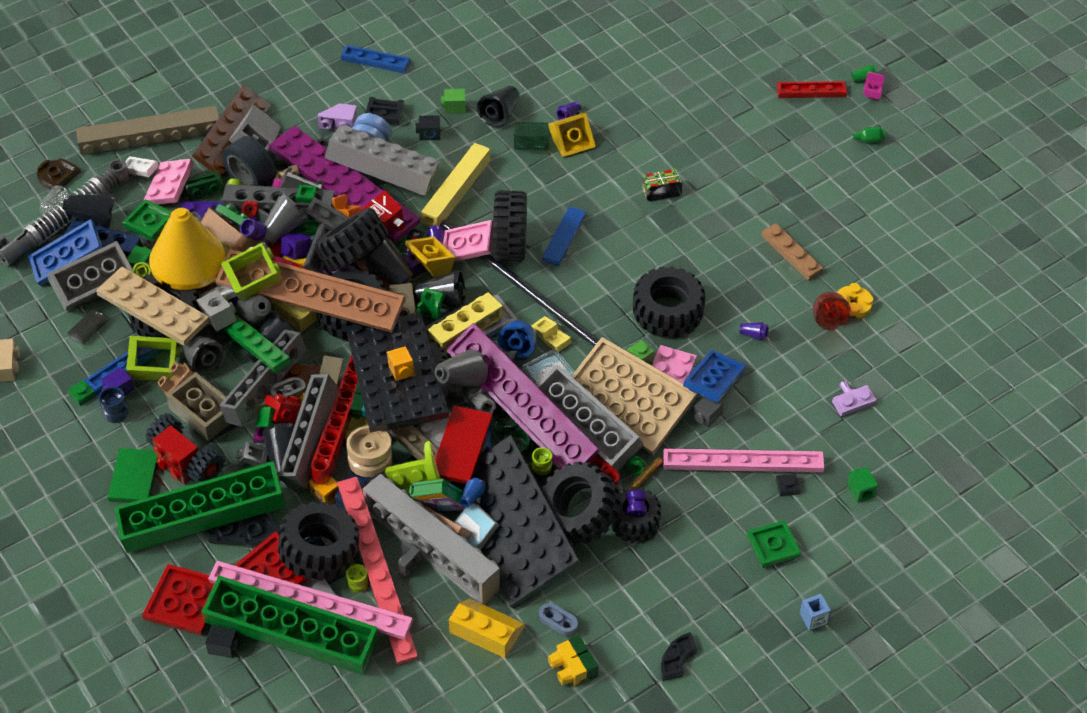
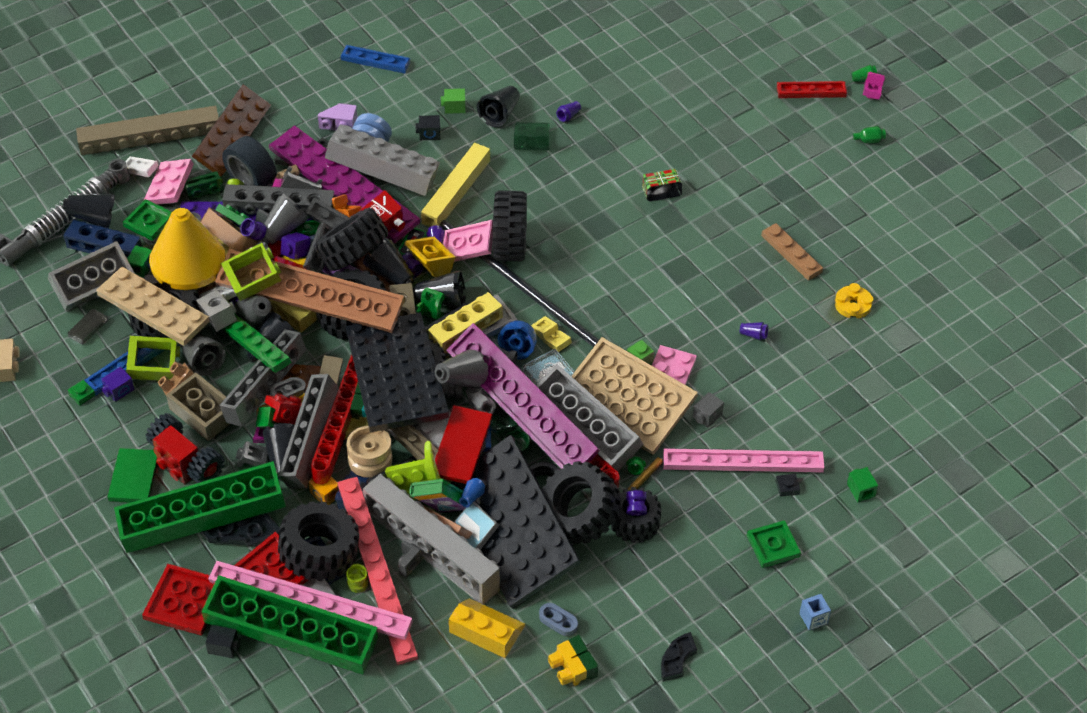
(53, 198): clear plate -> none
(56, 173): dark brown tile -> none
(65, 250): blue plate -> none
(113, 404): dark blue wheel -> none
(146, 271): lime wheel -> none
(246, 205): red plate -> none
(258, 126): light grey slope -> none
(306, 193): green tile -> none
(386, 109): black plate -> none
(400, 363): light orange brick -> none
(541, 461): lime wheel -> none
(564, 236): blue tile -> none
(572, 134): yellow slope -> none
(663, 319): black tyre -> none
(714, 375): blue plate -> none
(831, 310): clear red cylinder -> none
(853, 399): lavender plate -> none

